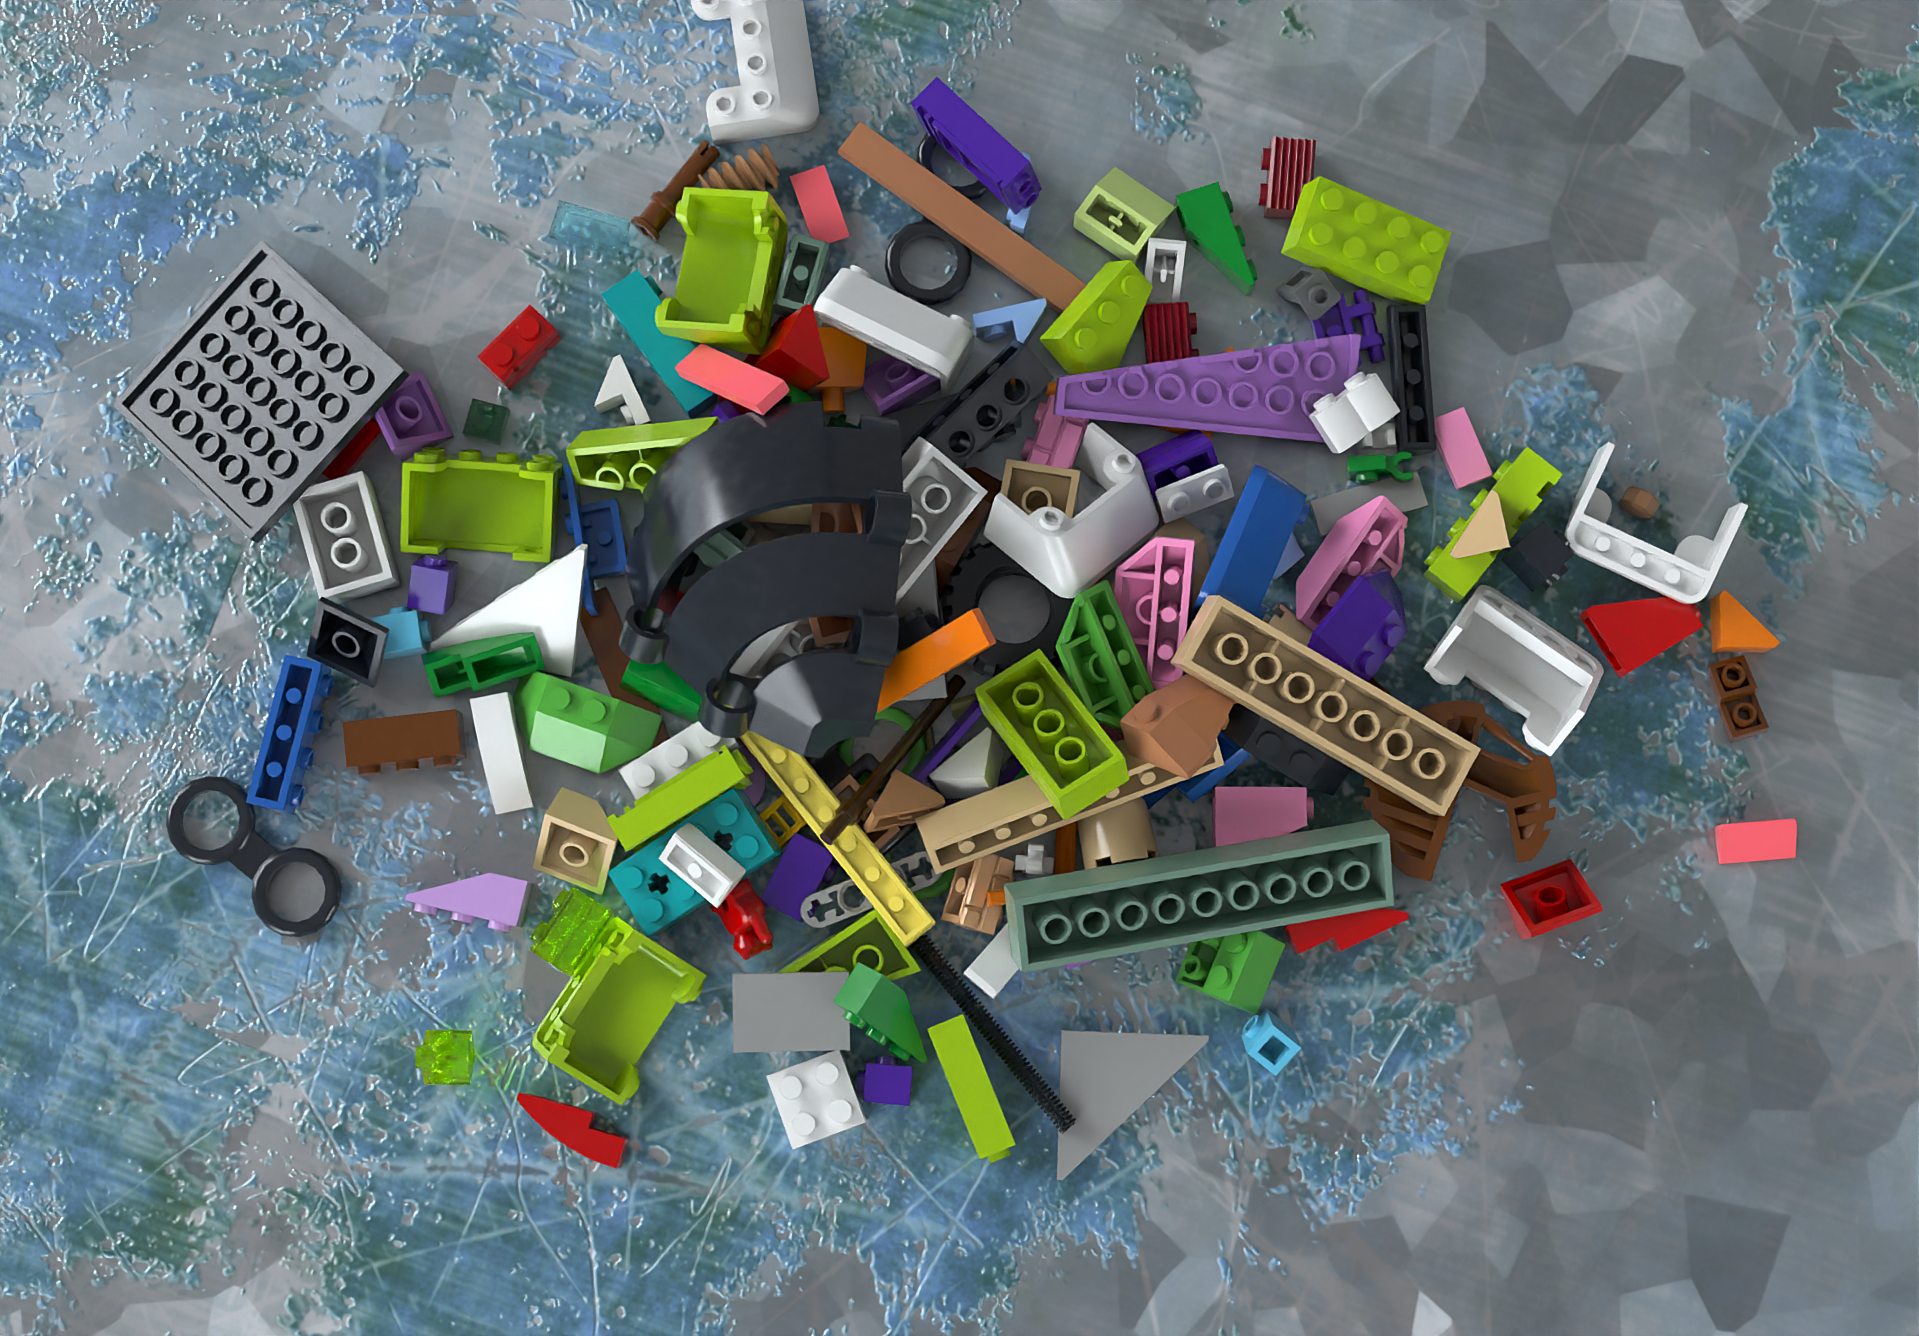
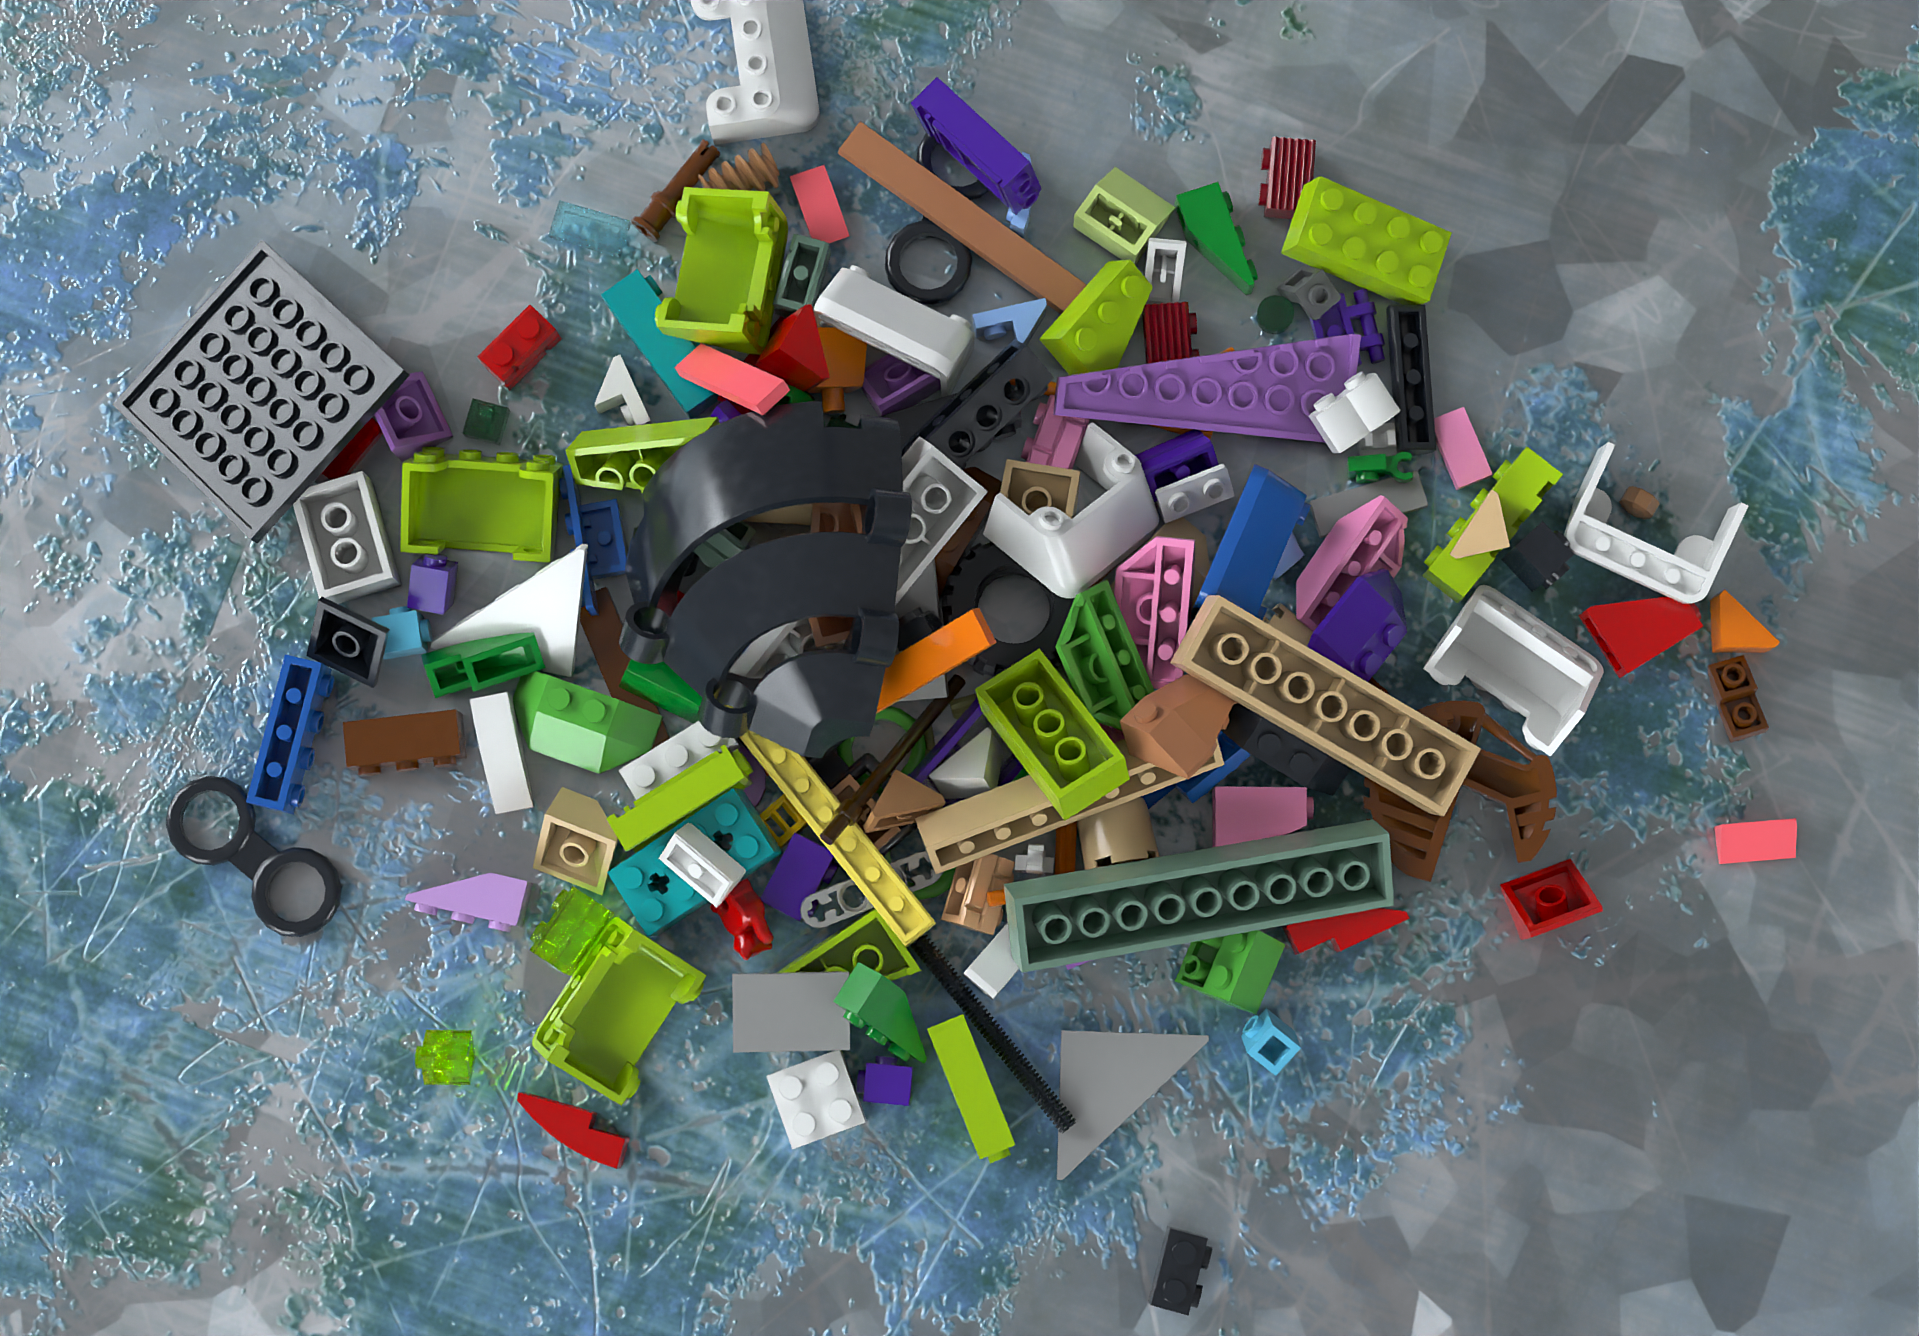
(1178, 1271): none -> black brick
(1275, 314): none -> clear green tile

